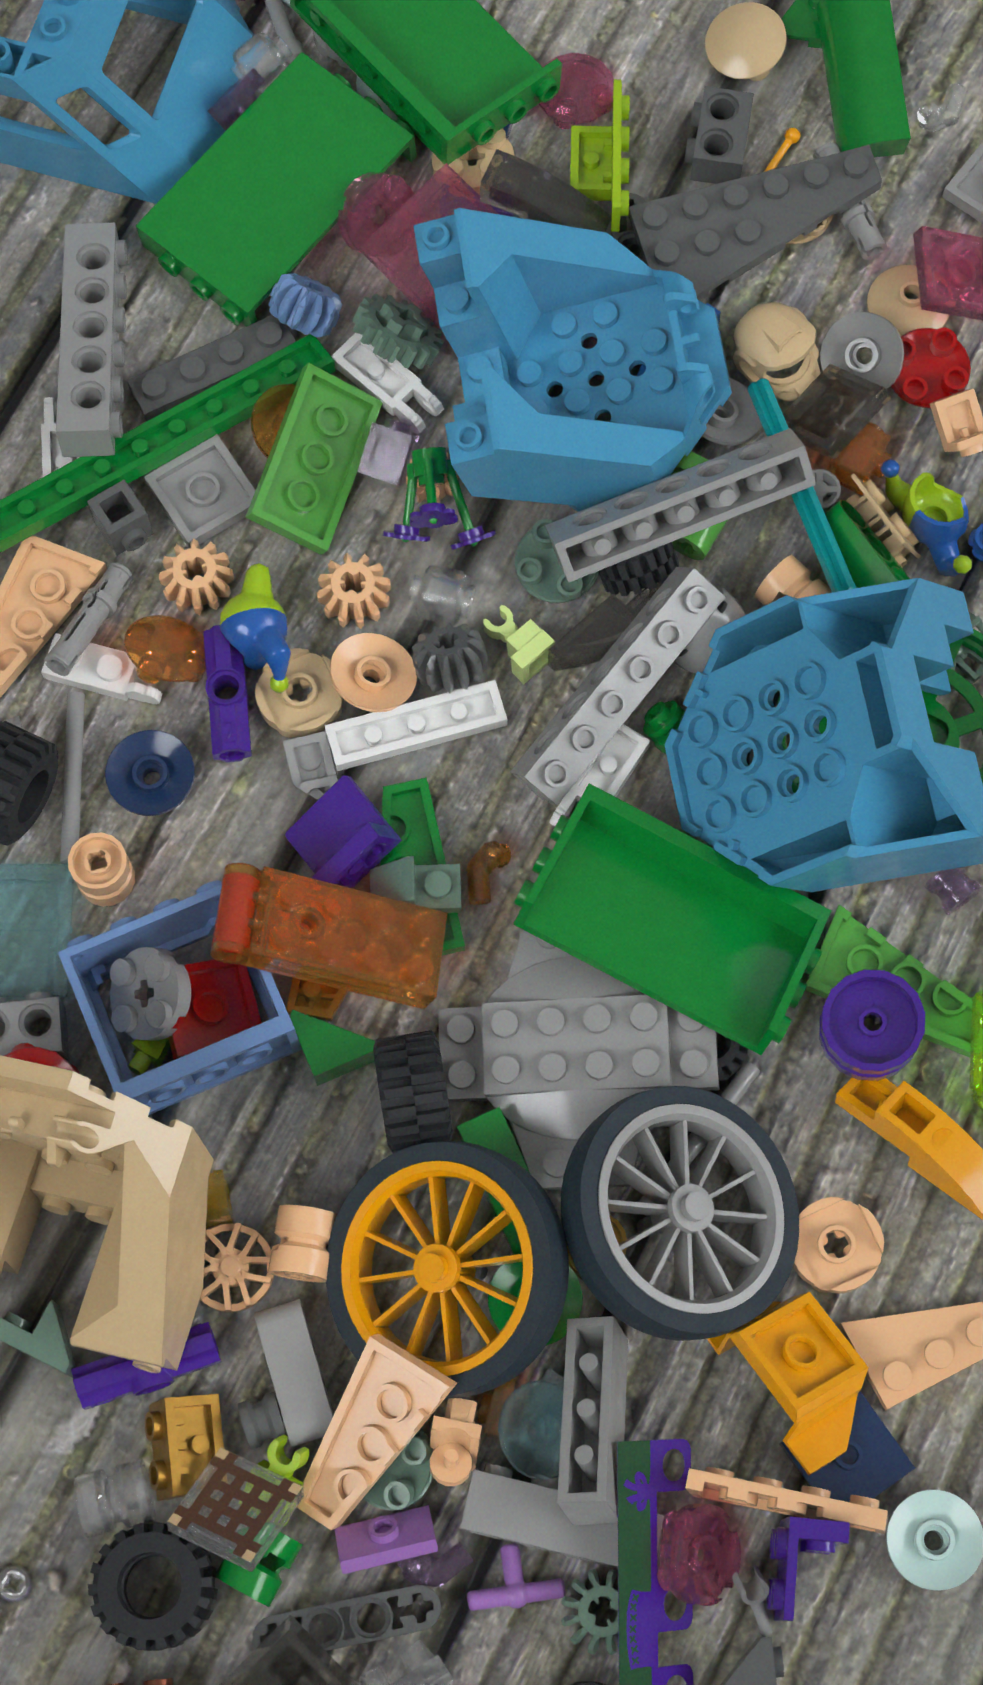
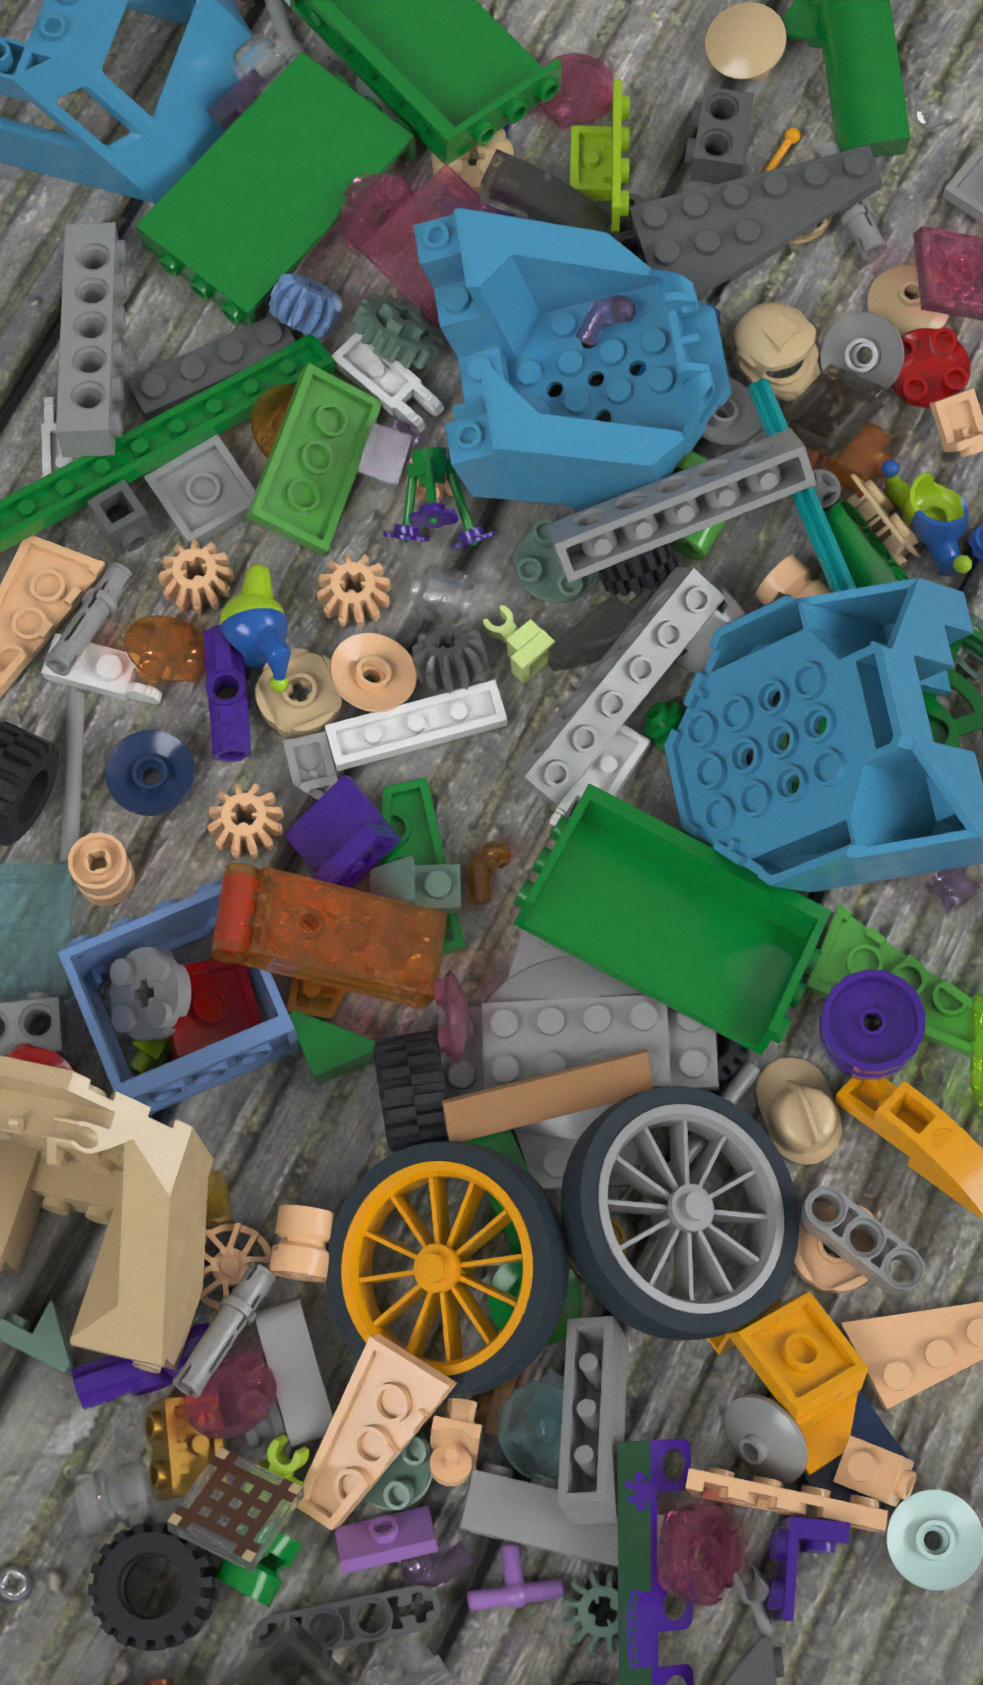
(234, 1314): none -> light grey pin
(234, 1397): none -> clear pink dish
(242, 835): none -> light nougat gear
(455, 1034): none -> clear pink dish
(546, 1096): none -> medium nougat piece
(605, 313): none -> clear purple arm
(766, 1438): none -> light grey dish
(799, 1110): none -> tan piece
(875, 1472): none -> light nougat bracket
(886, 1244): none -> light grey beam

